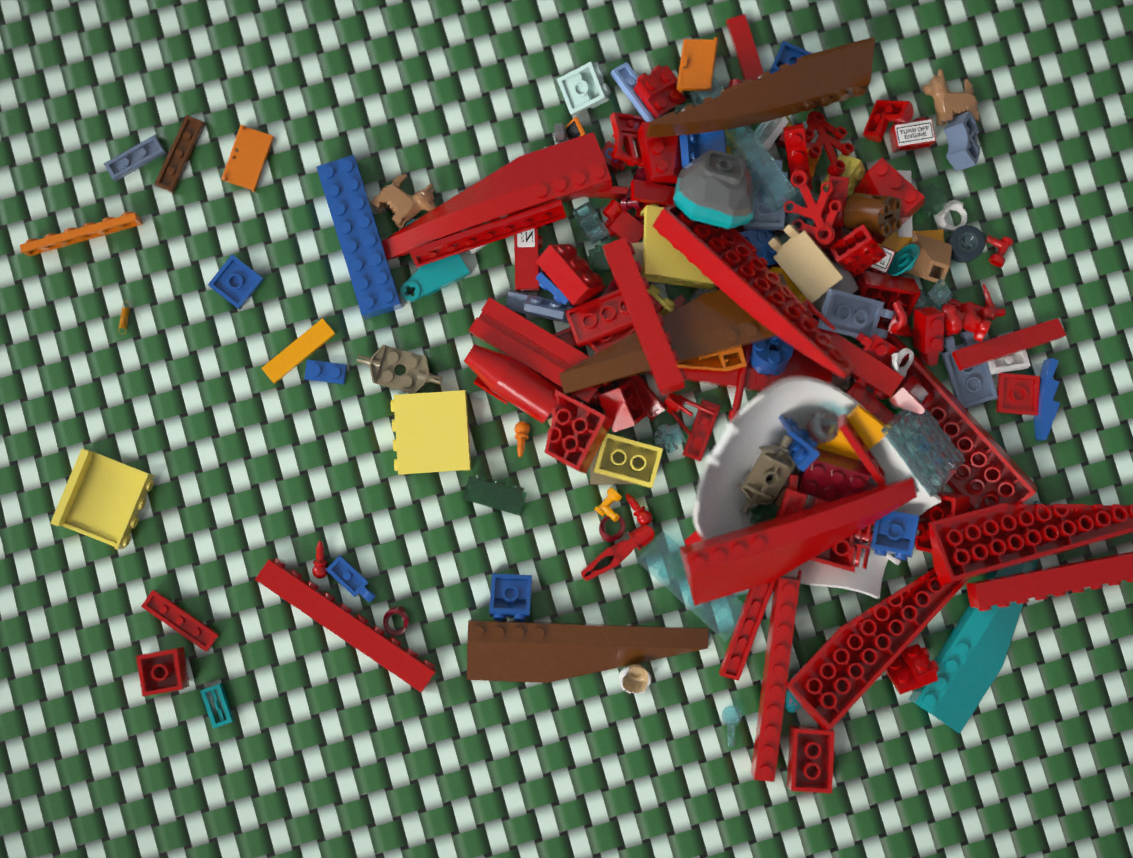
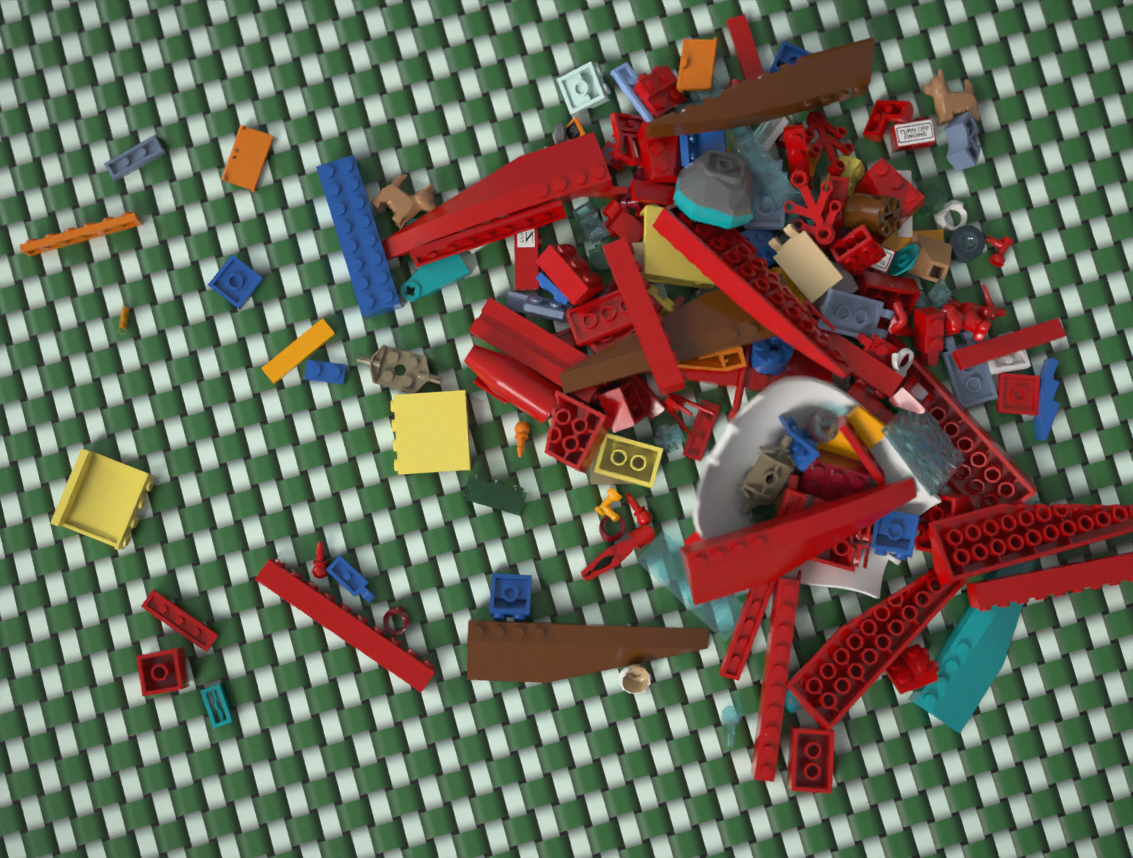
(180, 154): reddish brown tile -> none

